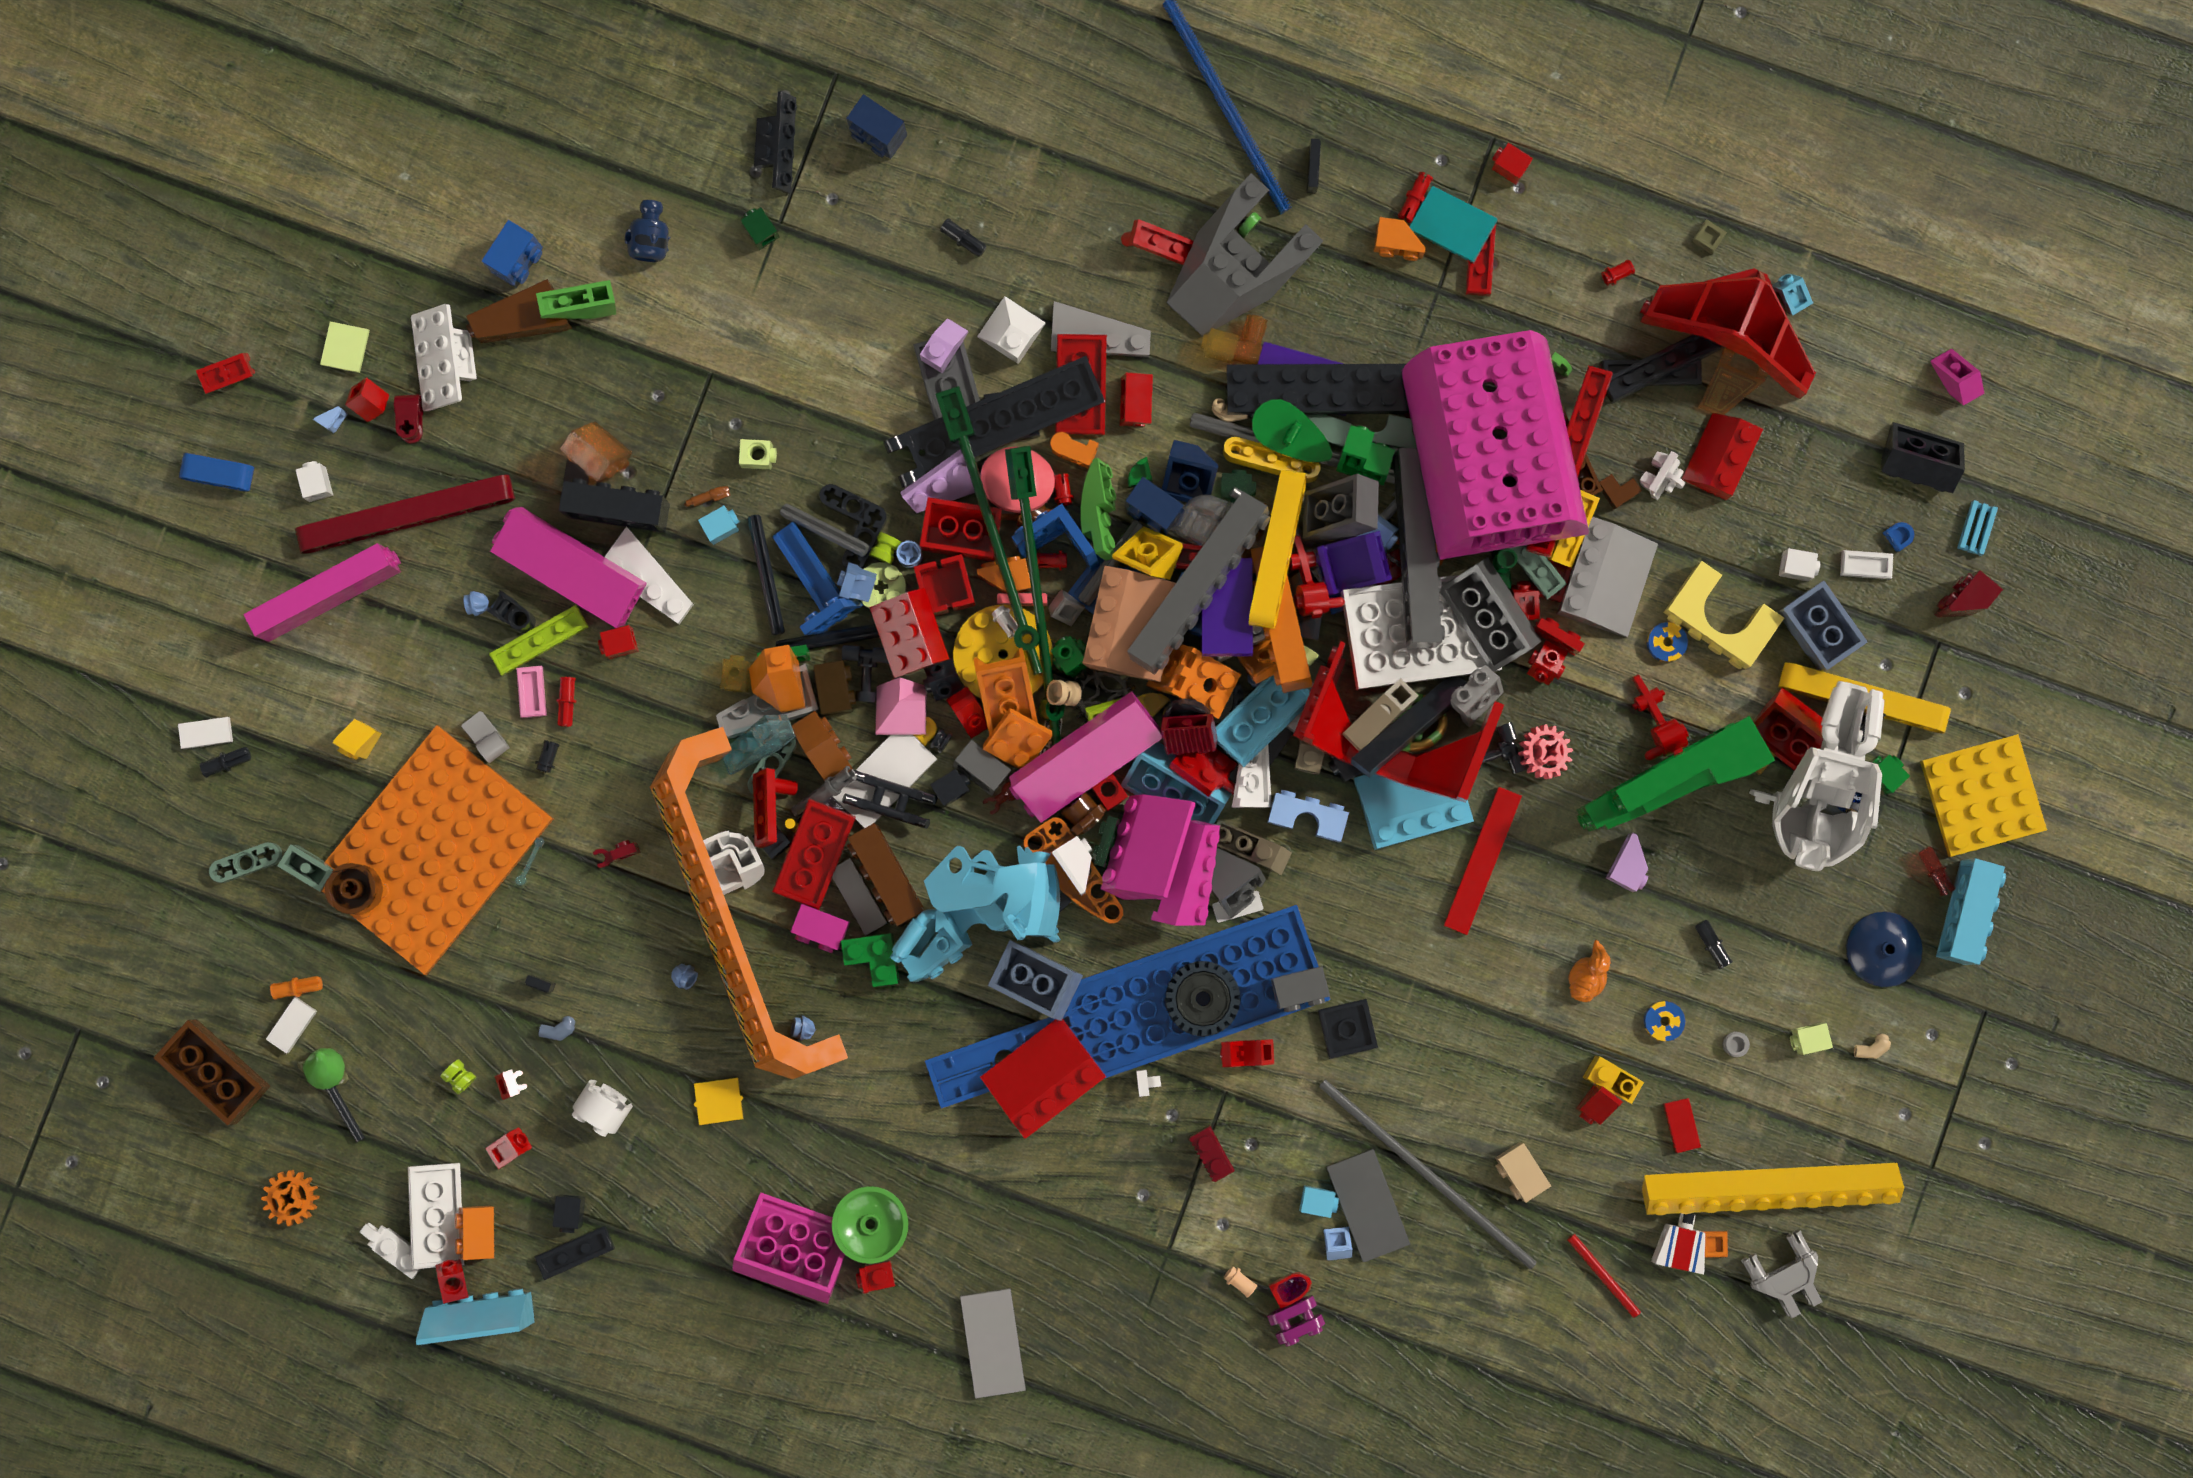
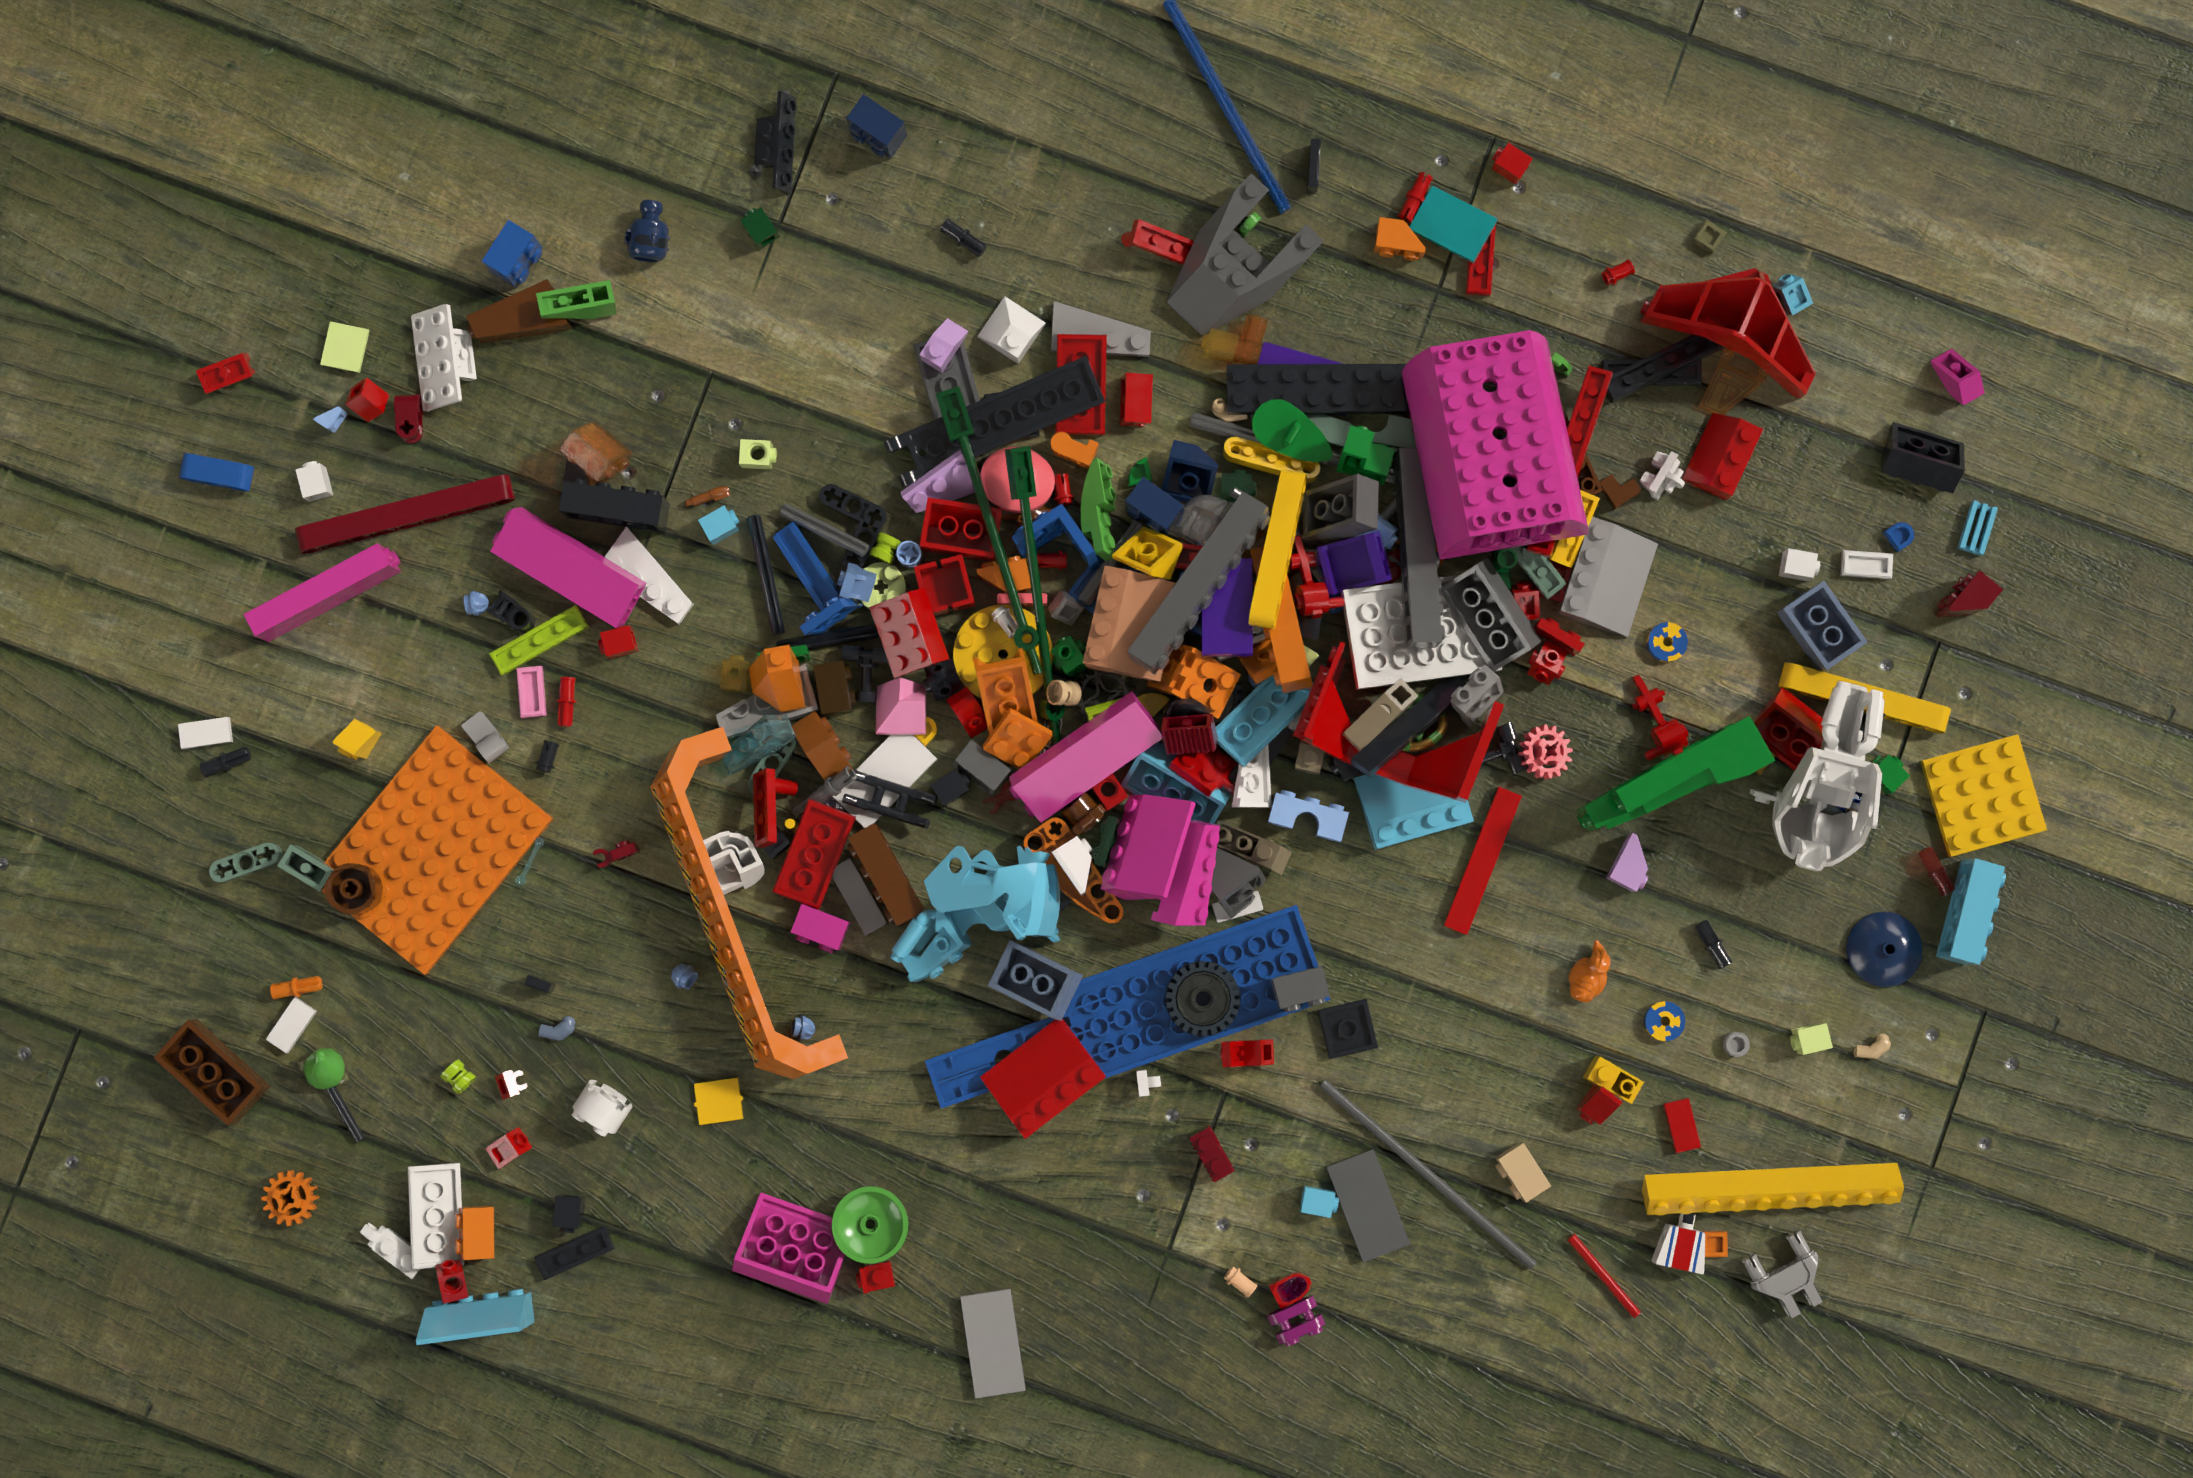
(875, 951): green brick -> none
(941, 741): black bush -> none
(1338, 1243): light blue slope -> none
(1688, 611): light yellow arch -> none

